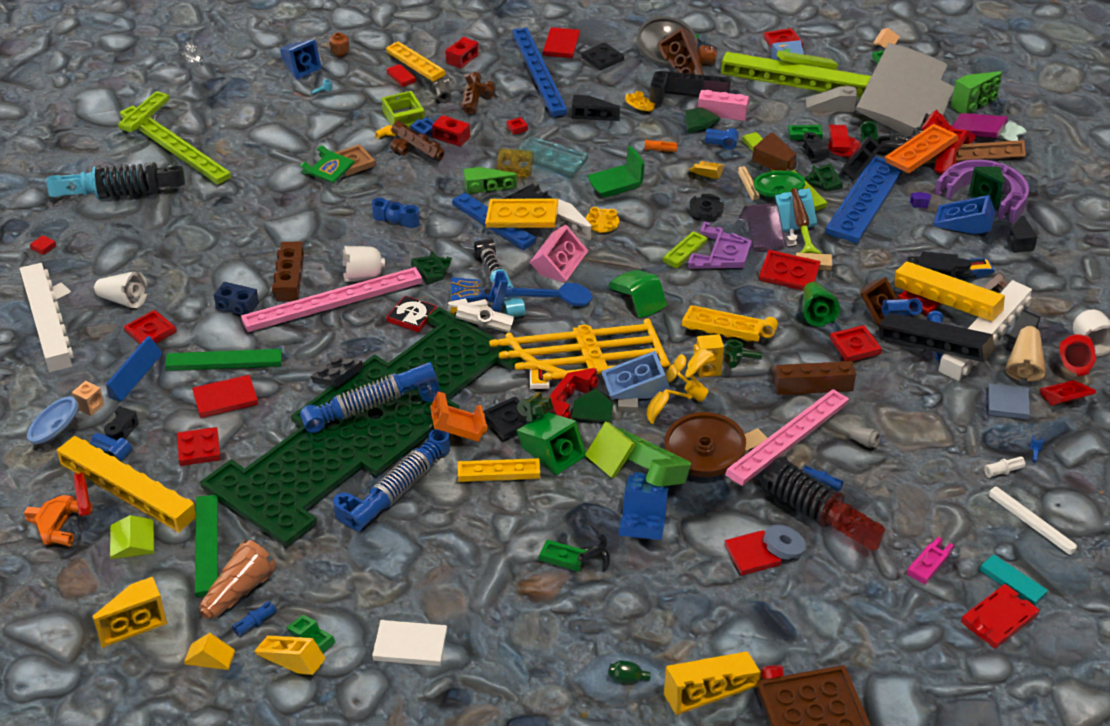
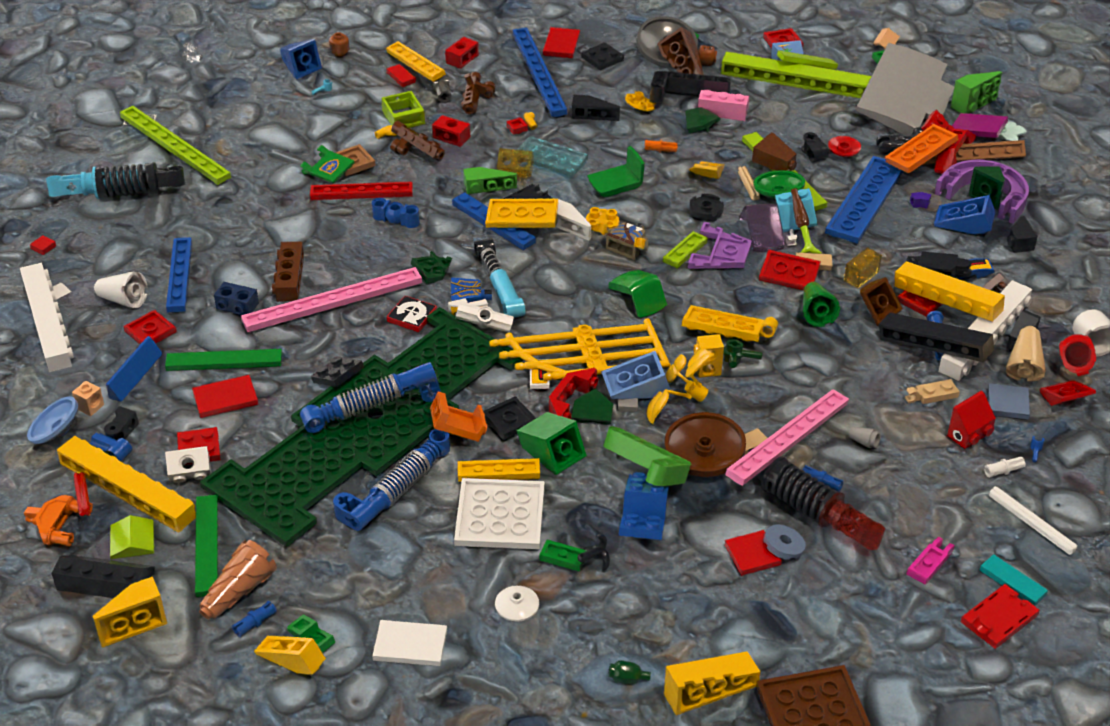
(97, 575): none -> black slope
(143, 111): lime tile -> none
(177, 459): none -> white brick
(179, 275): none -> blue plate
(210, 653): yellow slope -> none
(361, 190): none -> red tile
(362, 263): white cylinder -> none
(423, 126): blue slope -> none
(499, 513): none -> white plate
(517, 603): none -> white dish
(529, 119): none -> yellow arm
(534, 406): dark green hips -> none
(559, 255): bright pink slope -> none
(569, 292): blue piece -> none
(610, 449): lime tile -> none
(625, 239): none -> torso
(726, 138): blue piece -> none
(772, 671): red tile -> none
(797, 131): green plate -> none
(813, 377): reddish brown slope -> none
(824, 178): dark green slope -> none
(838, 99): light grey slope -> none
(839, 137): red slope -> none
(855, 343): red plate -> none
(860, 157): black slope -> none
(862, 267): none -> clear yellow brick
(869, 129): dark green hips -> none
(902, 307): blue piece -> none
(932, 392): none -> tan plate
(971, 420): none -> red slope

